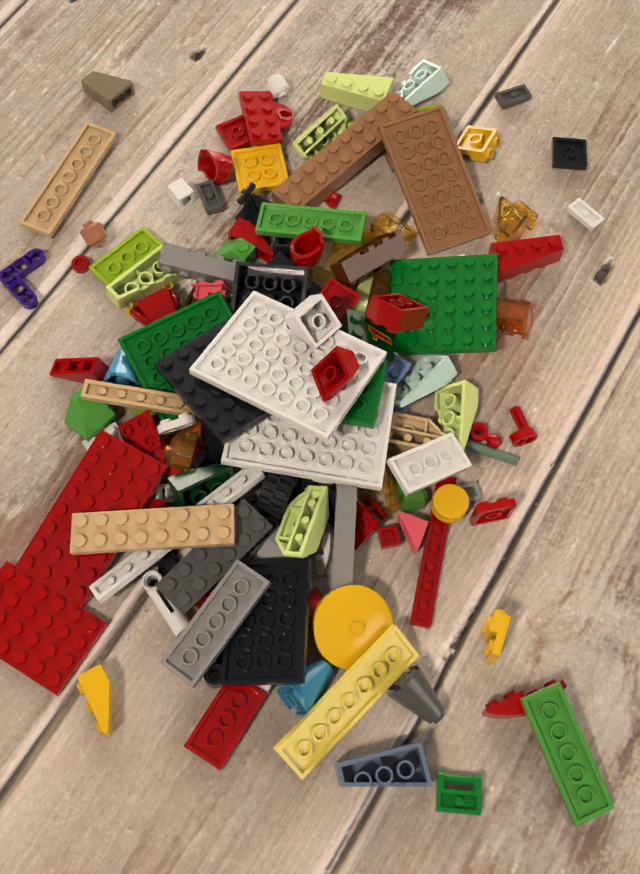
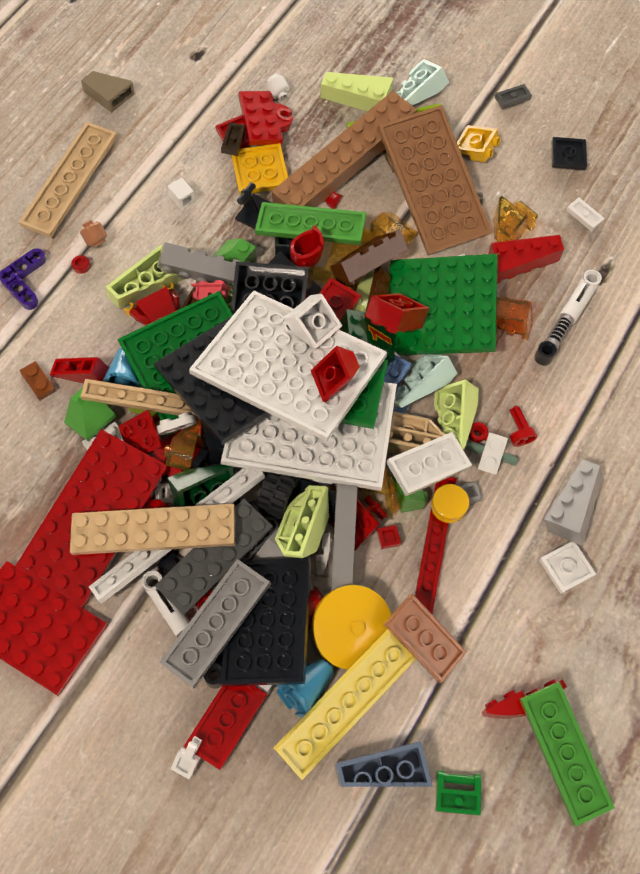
(37, 380): none -> dark orange plate
(99, 693): yellow slope -> none
(124, 256): lime plate -> none
(186, 760): none -> white plate
(209, 197): dark grey plate -> none
(215, 166): red helmet -> none
(233, 139): none -> dark brown plate
(246, 230): red slope -> none
(321, 132): yellowish green wedge -> none
(413, 529): coral slope -> none
(417, 695): dark grey cone -> none
(425, 638): none -> nougat tile
(492, 453): none -> white plate
(494, 511): red plate -> none
(494, 633): yellow plate -> none
(567, 567): none -> white plate
(568, 316): none -> piece
(575, 505): none -> light grey wedge

